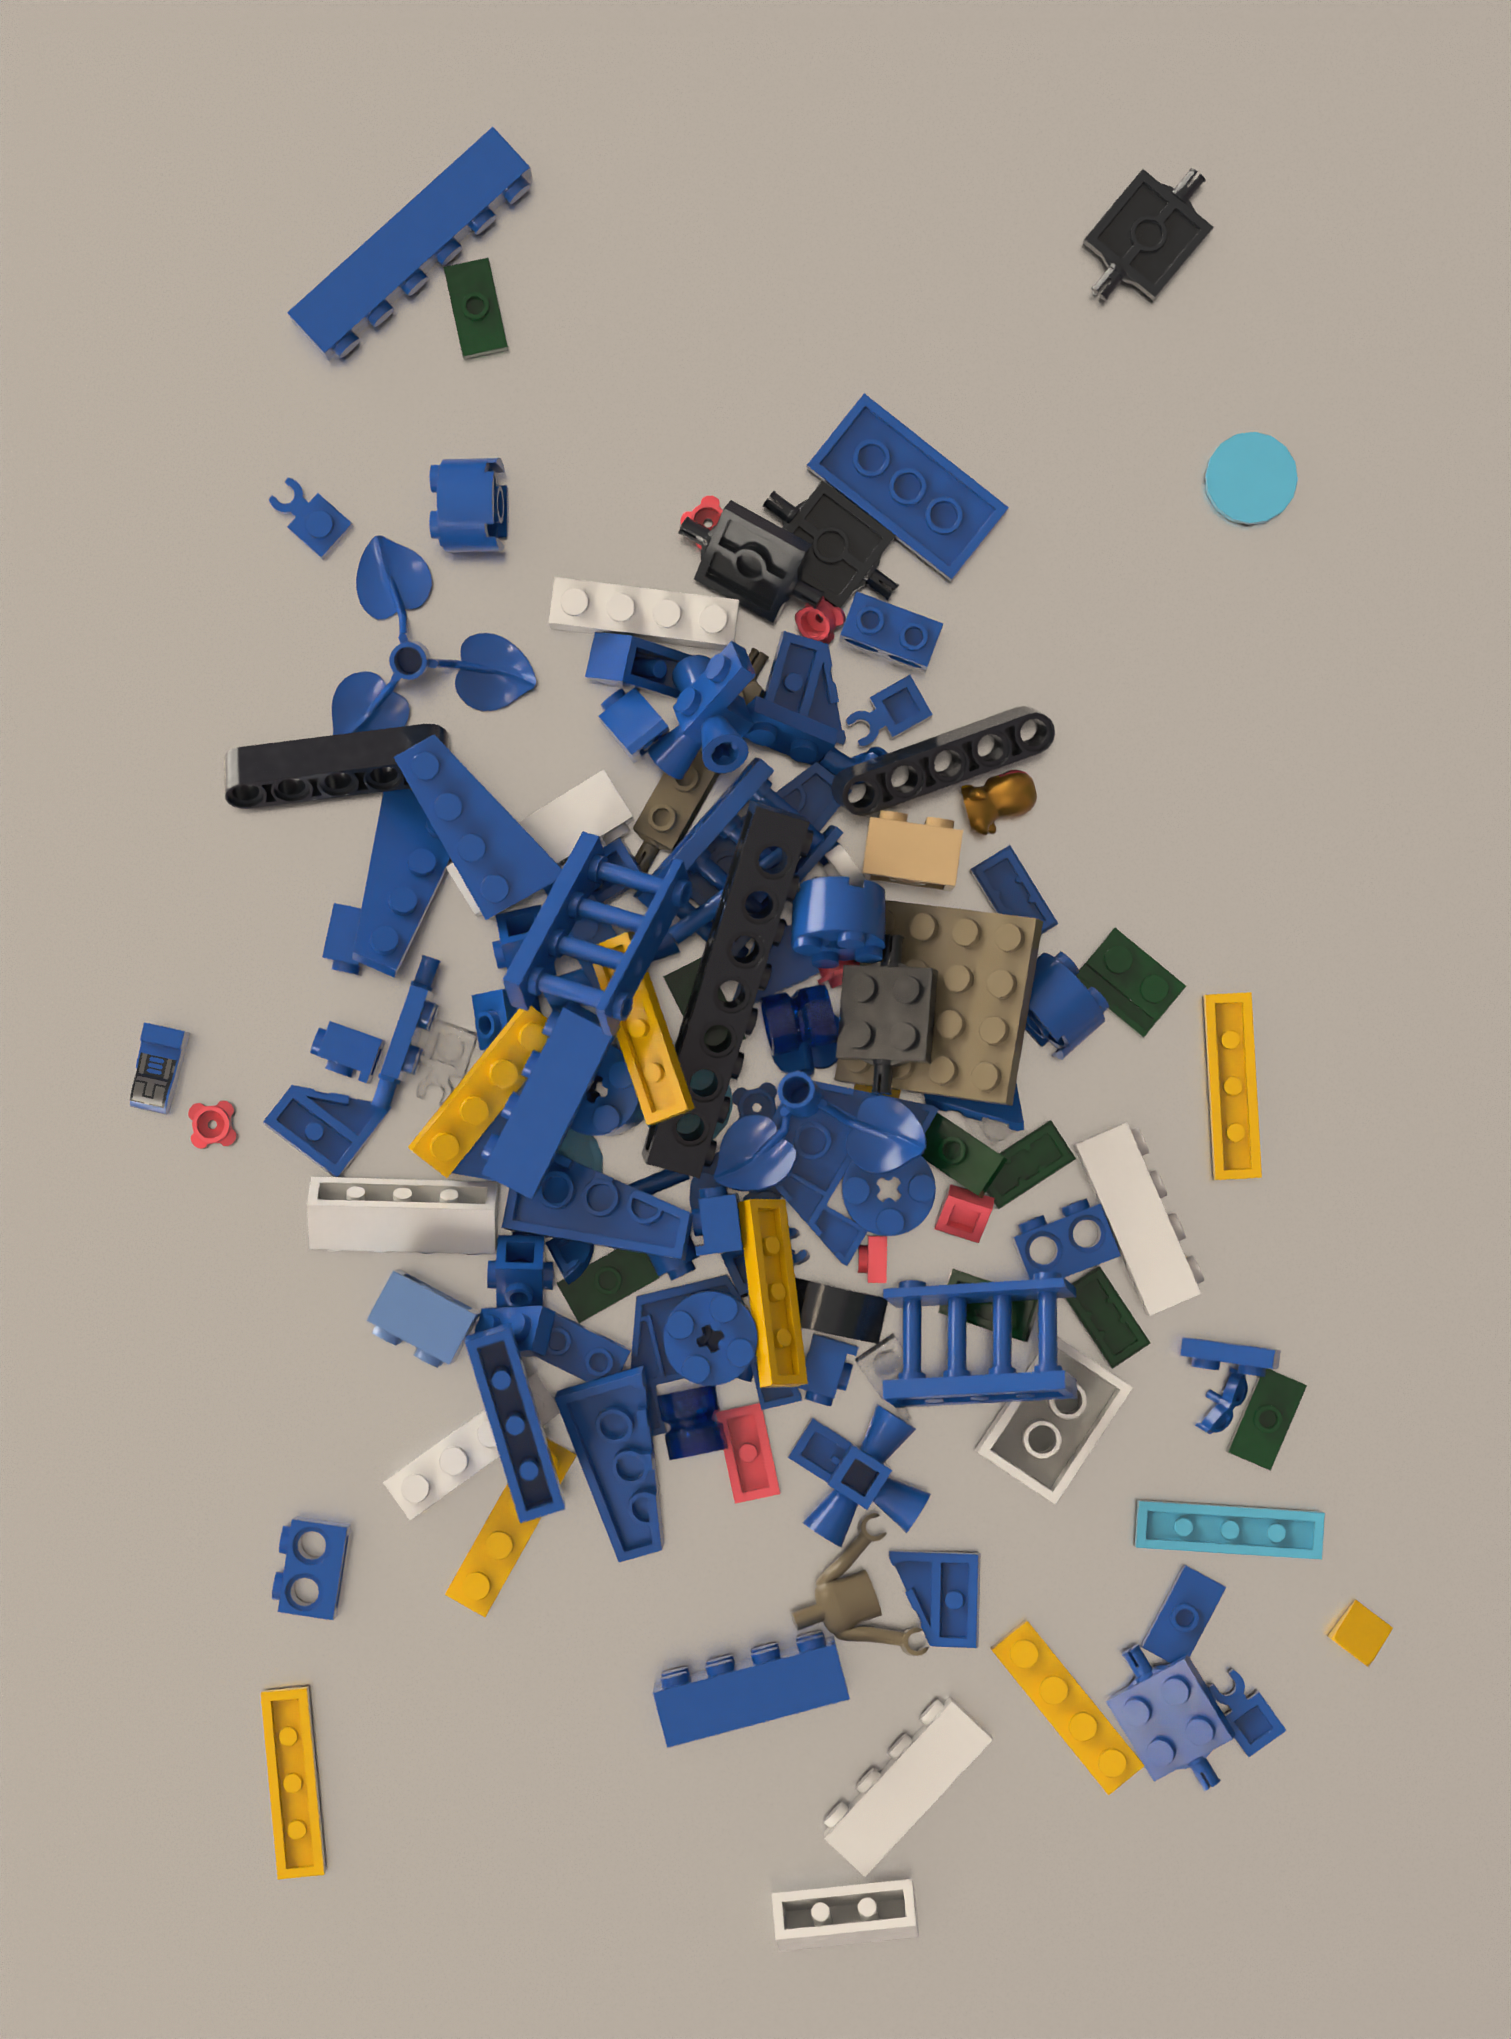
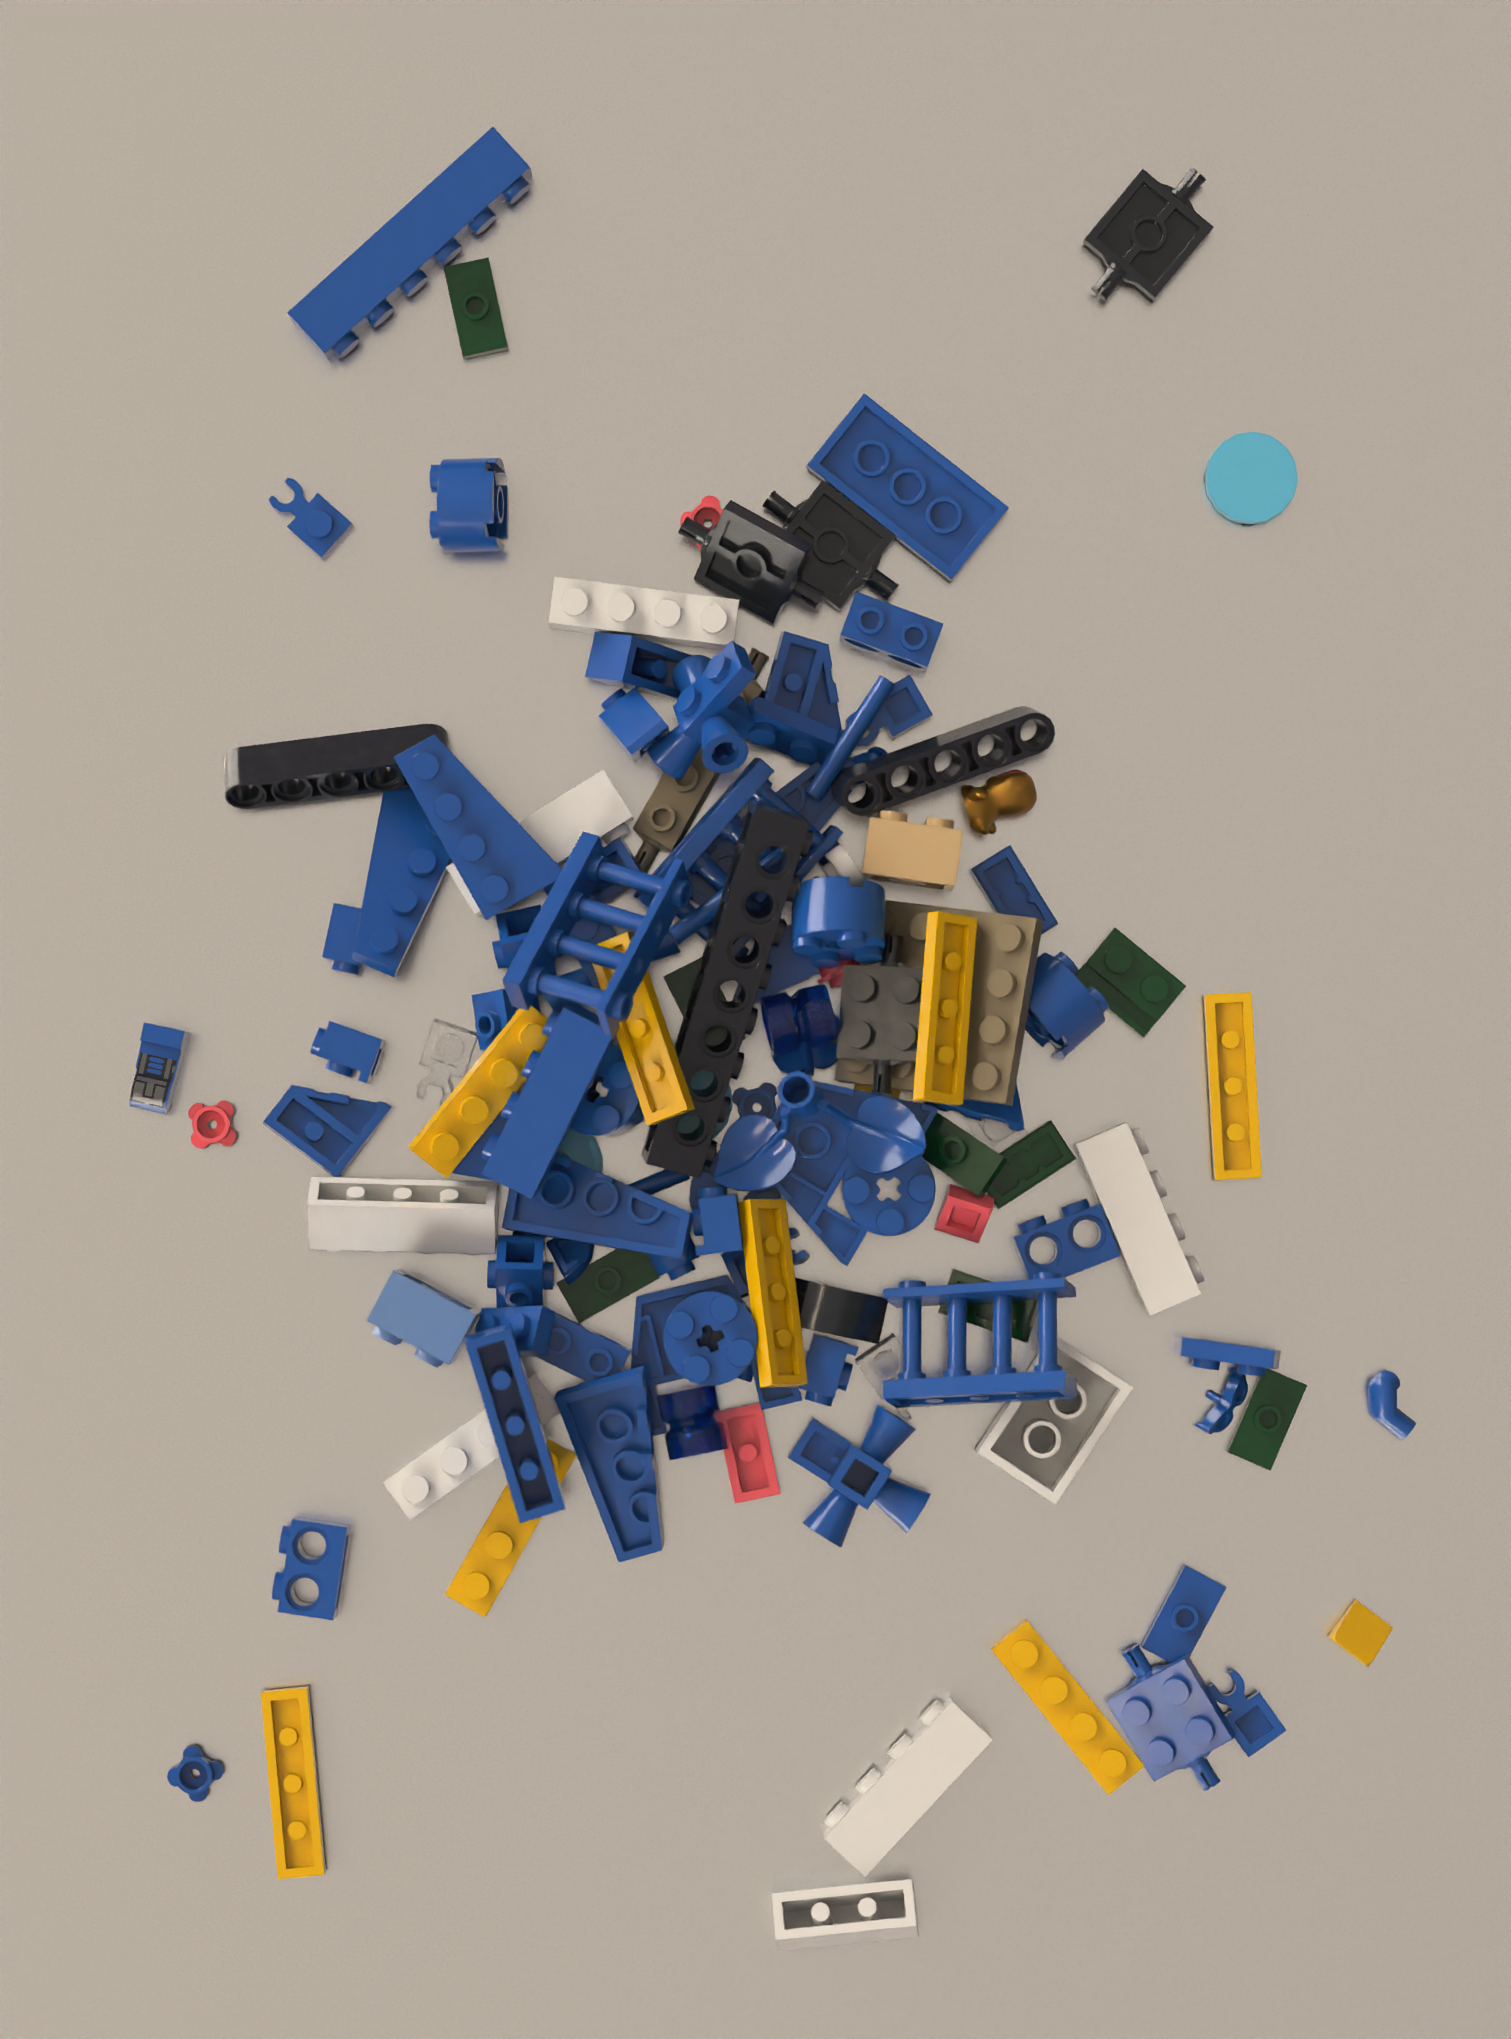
(195, 1787): none -> blue plate
(416, 1015): blue plate -> none
(490, 666): blue plant -> none
(750, 1690): blue brick -> none
(813, 627): coral plate -> none
(849, 738): none -> blue bar
(851, 1600): dark tan piece -> none
(873, 1259): coral plate -> none
(943, 1594): blue wing -> none
(945, 1008): none -> yellow plate
(1106, 1318): dark green plate -> none
(1229, 1529): medium azure plate -> none
(1383, 1404): none -> blue arm

